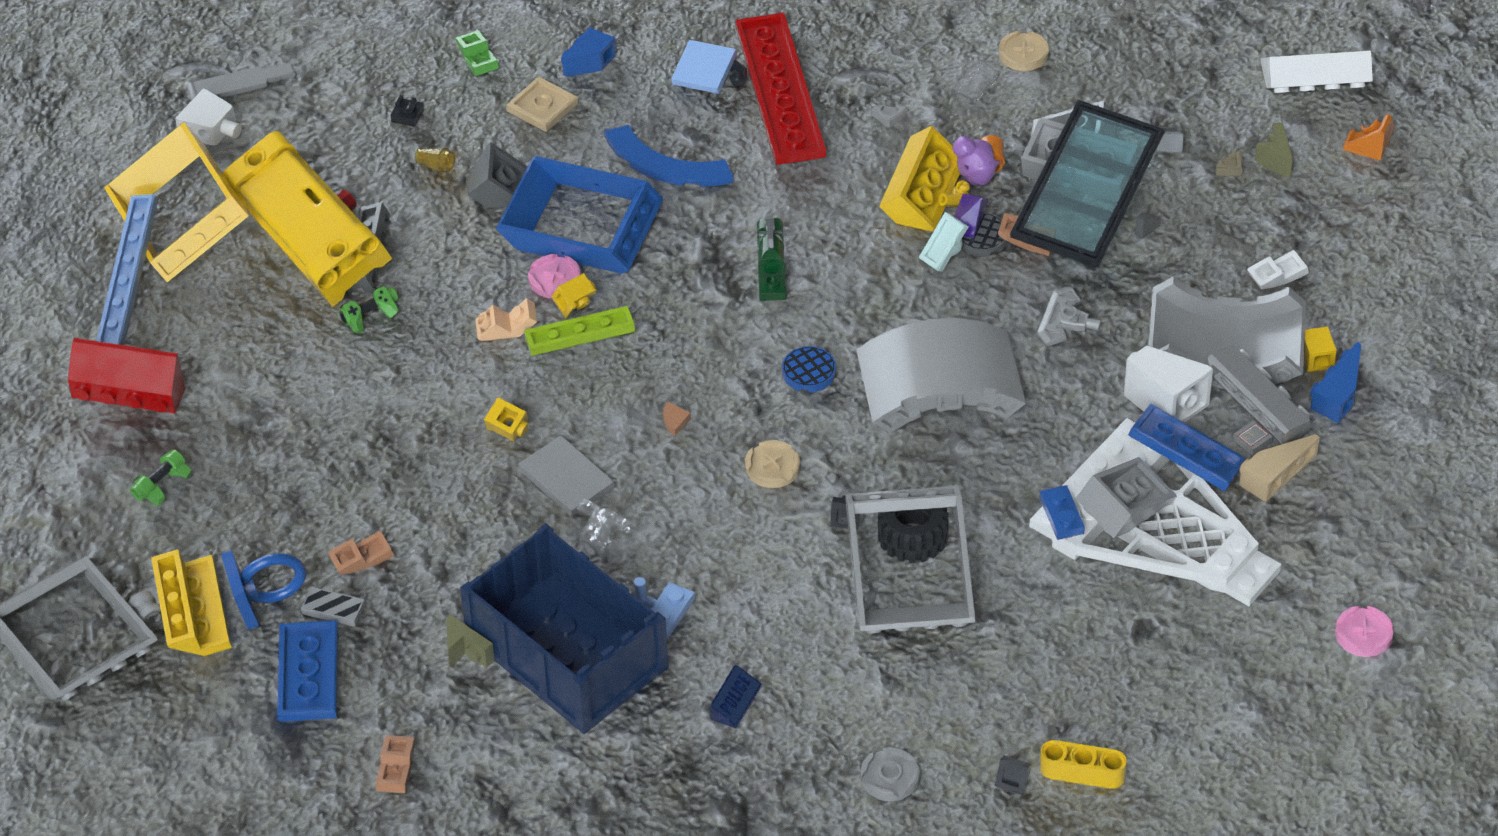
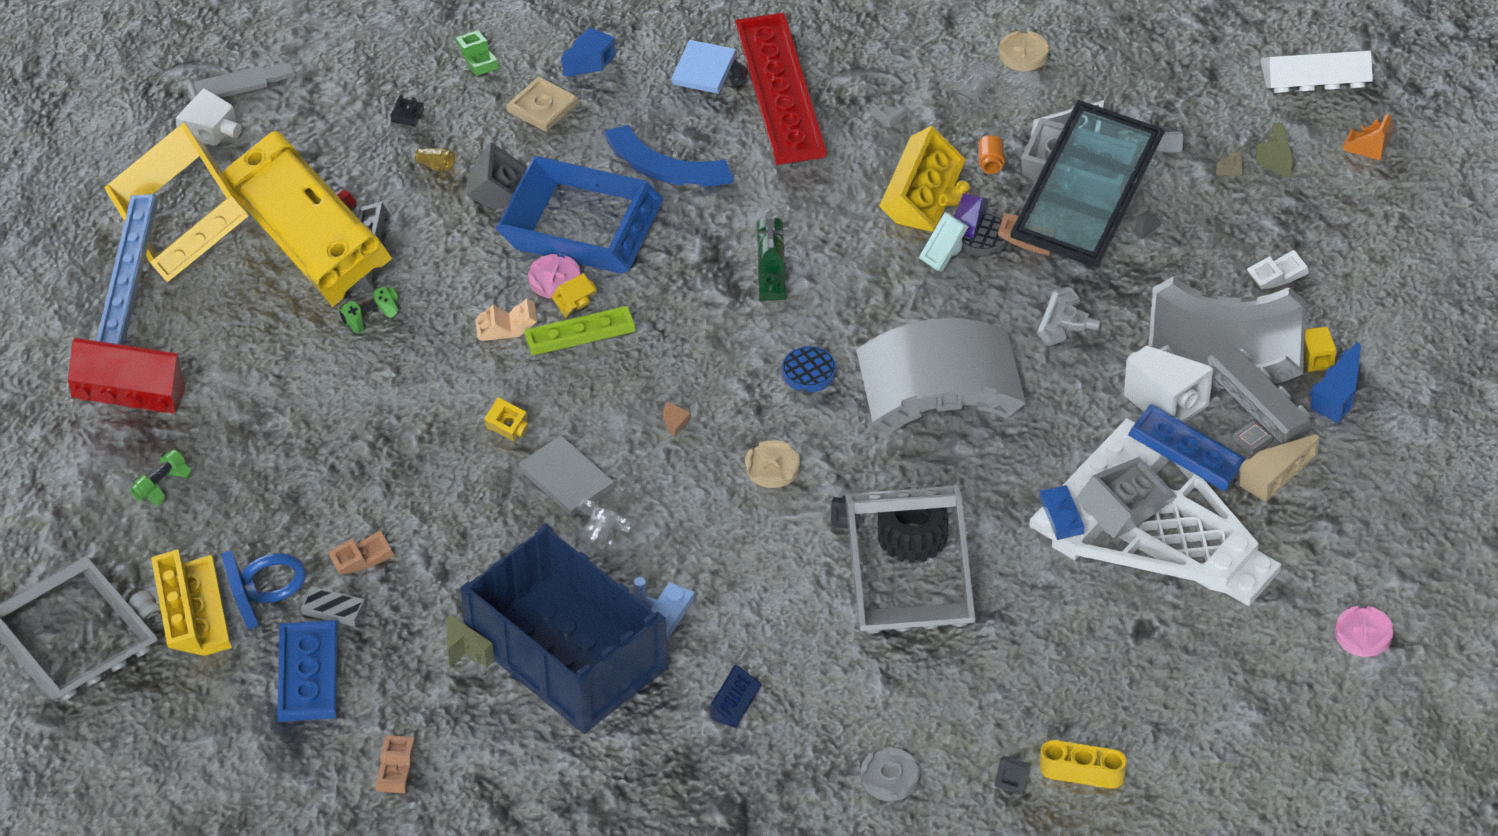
(975, 160): medium lavender piece -> none

